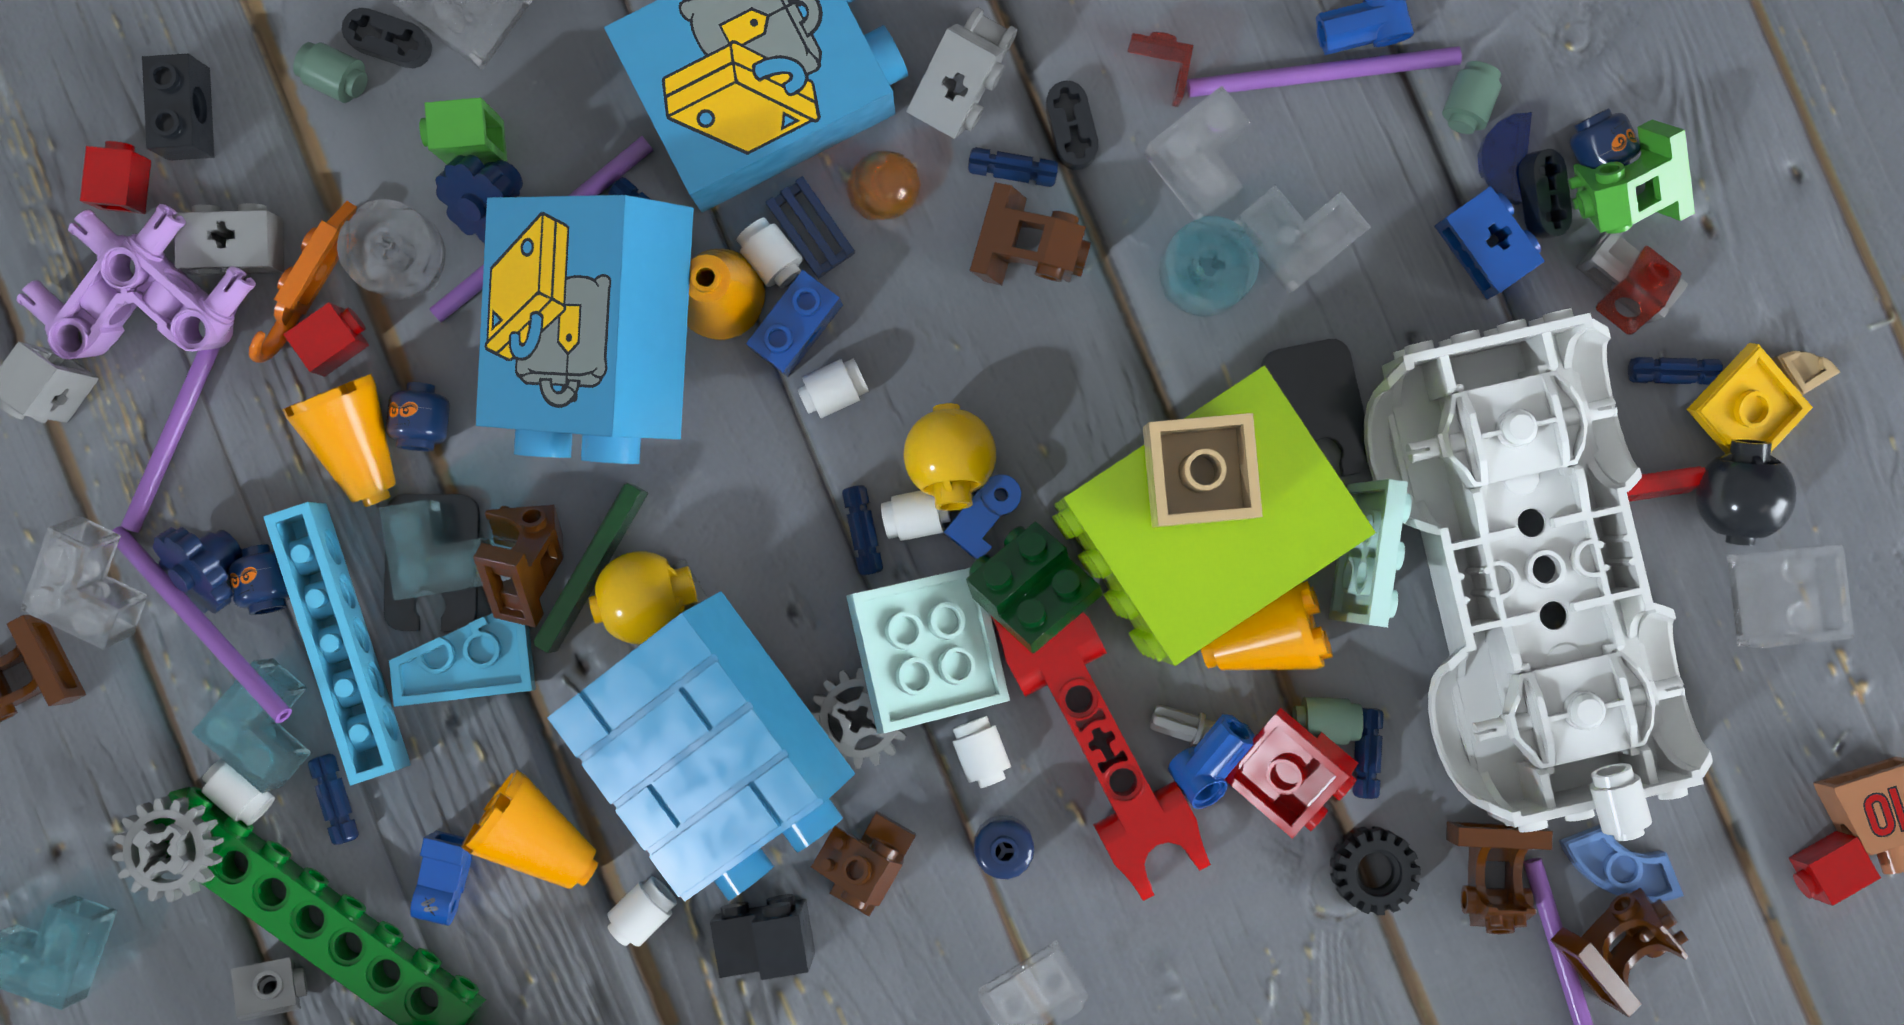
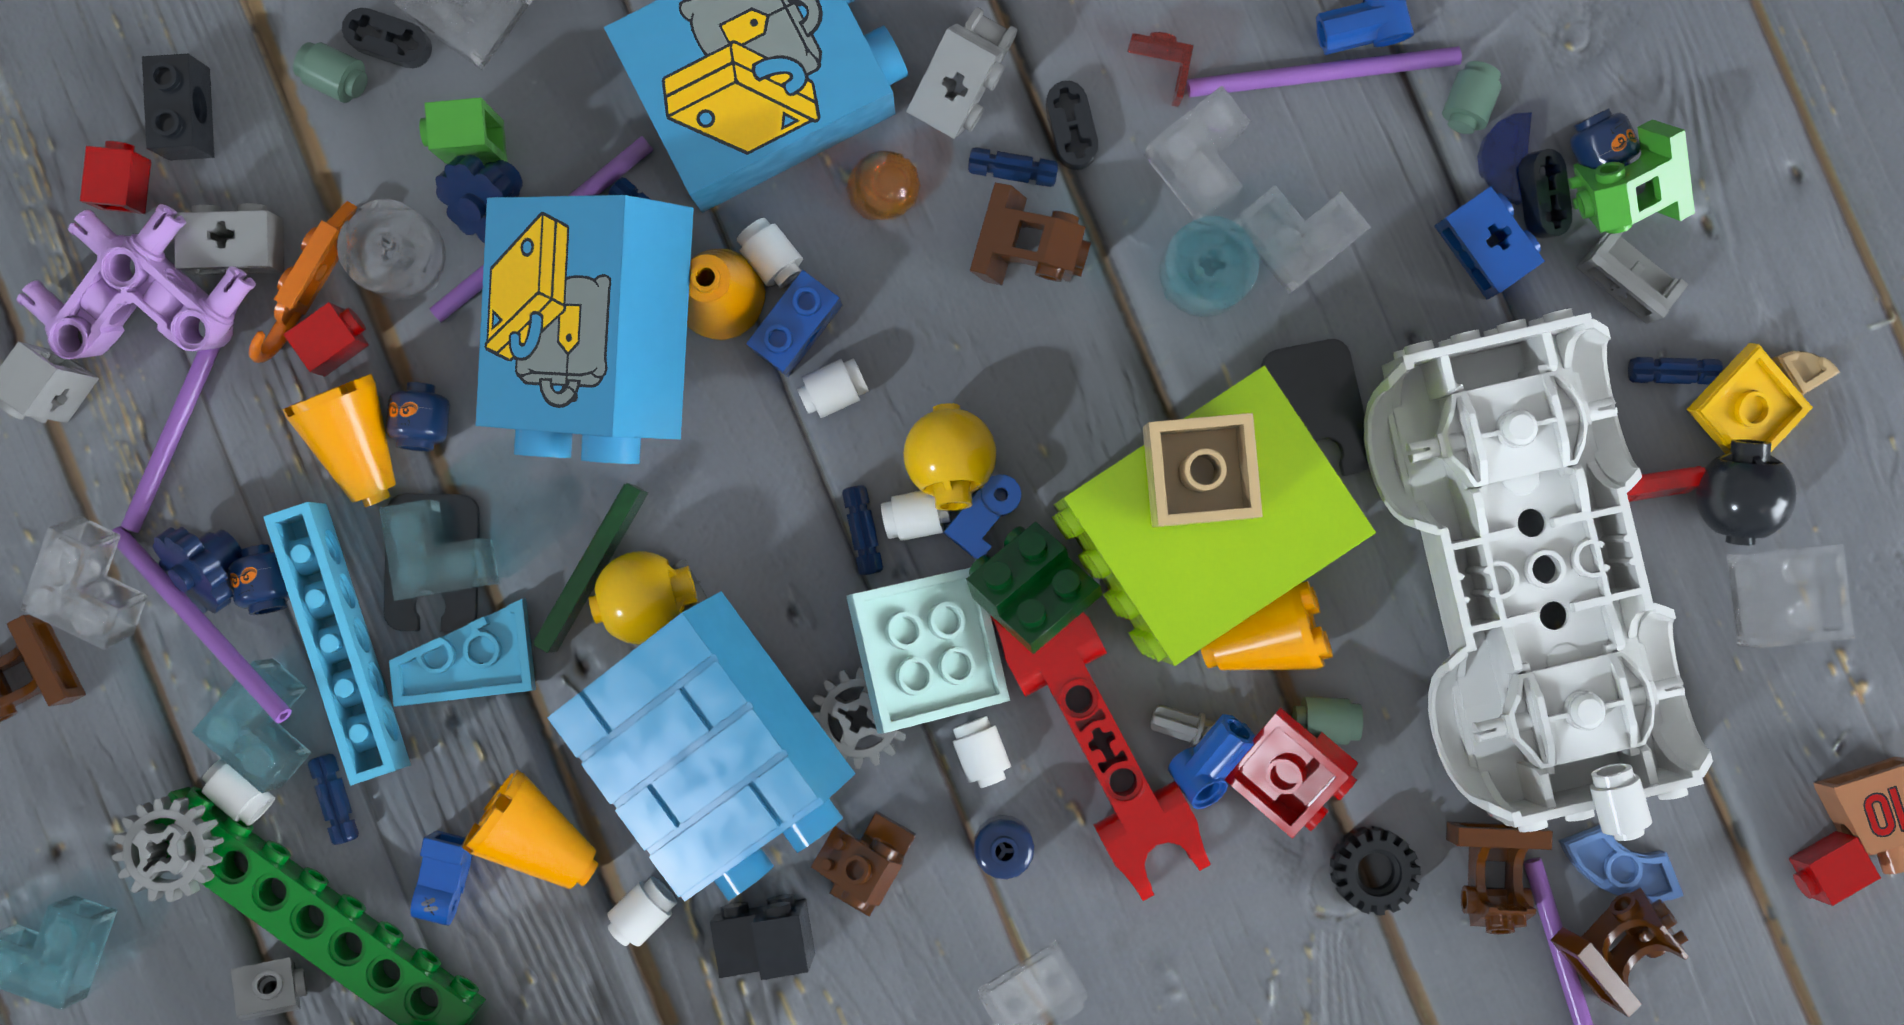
(530, 563): reddish brown tile -> none
(788, 195): dark blue tile -> none
(1367, 572): light aqua plate -> none
(1369, 755): dark blue axle -> none
(1647, 283): clear red bracket -> none

